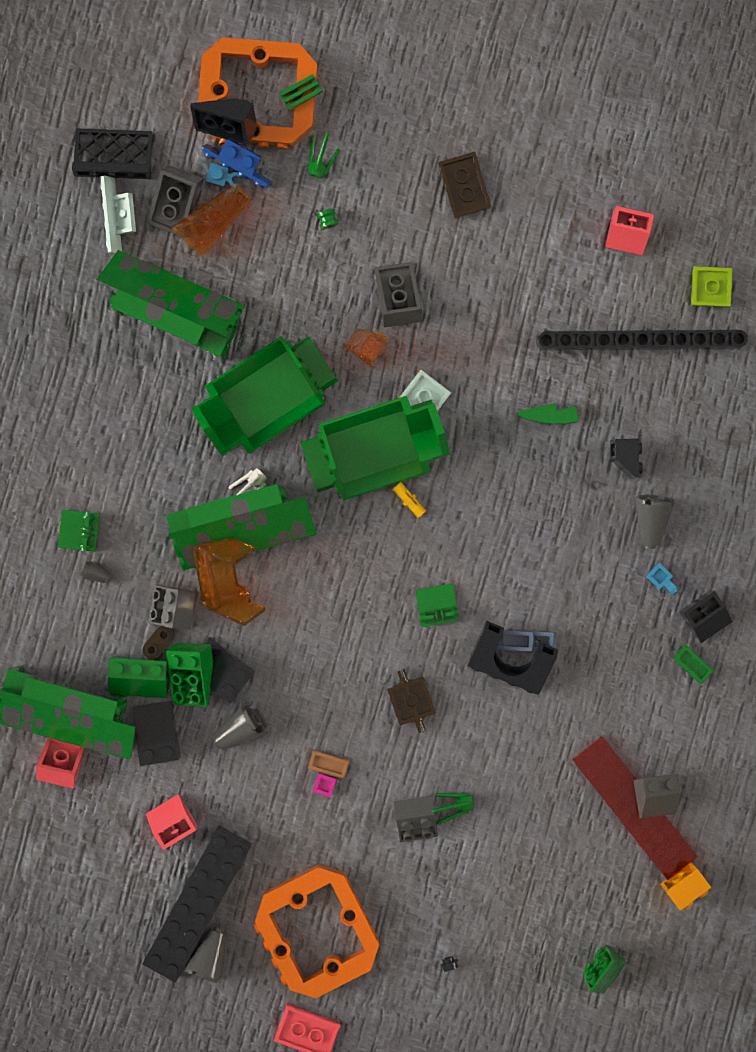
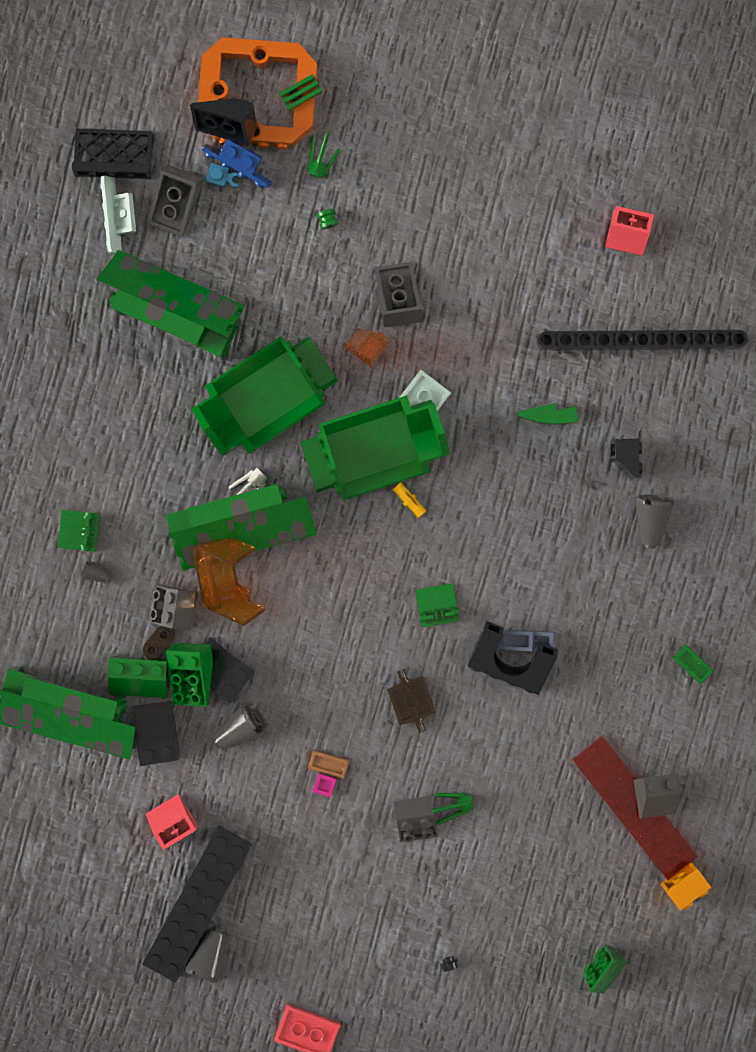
(60, 763): coral slope -> none
(211, 220): clear orange wedge -> none
(326, 978): orange panel -> none
(464, 185): dark brown plate -> none
(661, 577): dark azure plate -> none
(706, 615): black slope -> none
(711, 286): lime plate -> none

